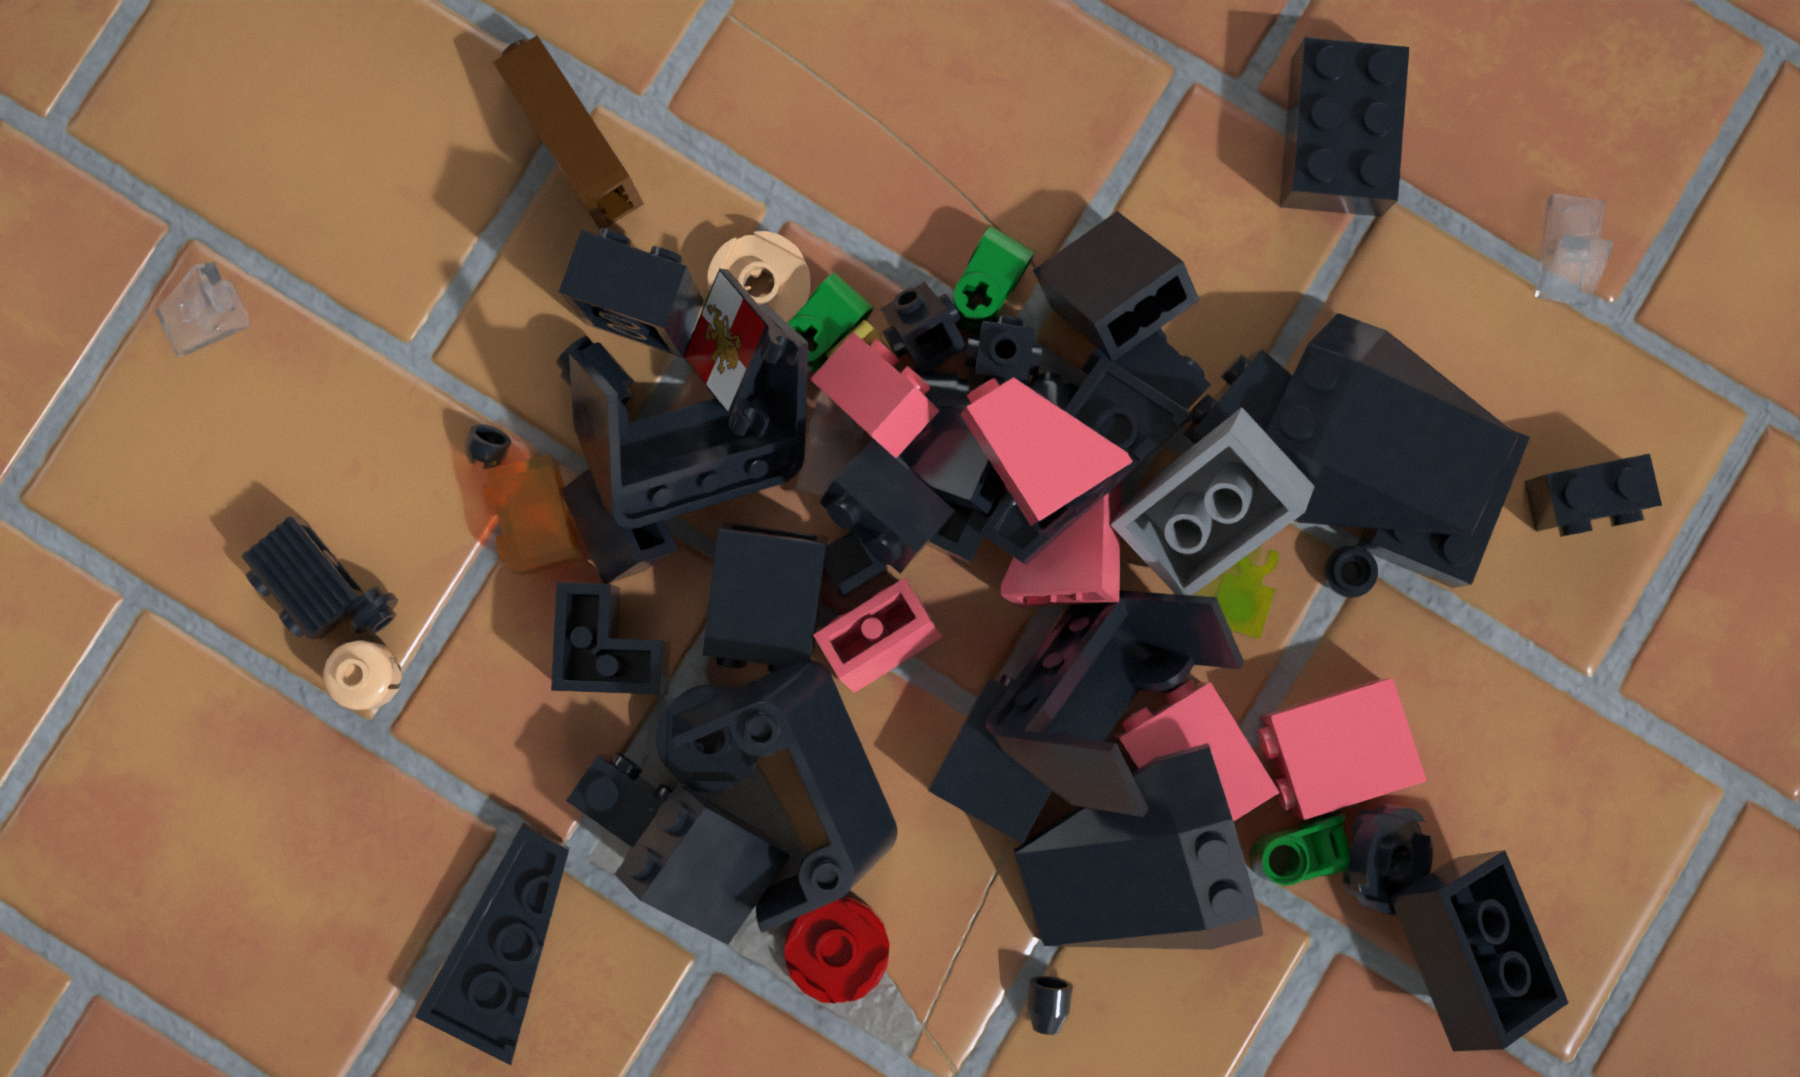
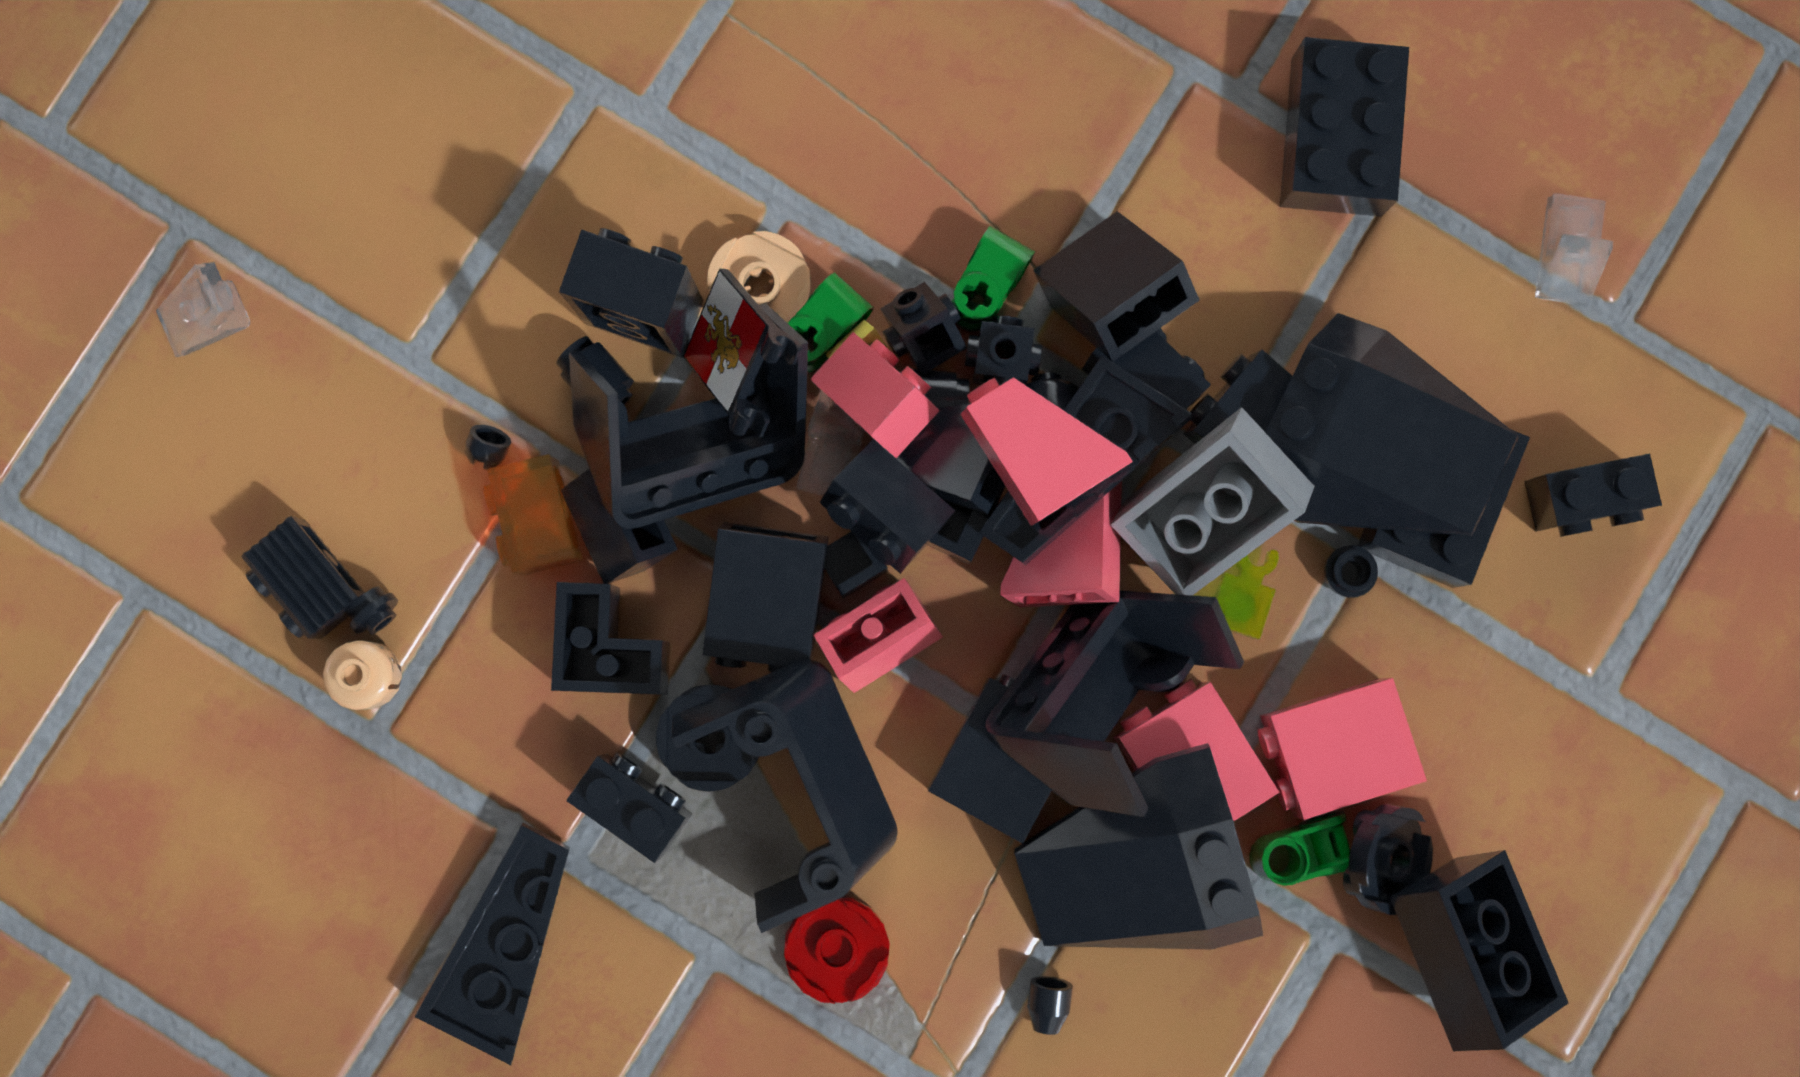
(568, 131): reddish brown slope -> none
(701, 865): black brick -> none

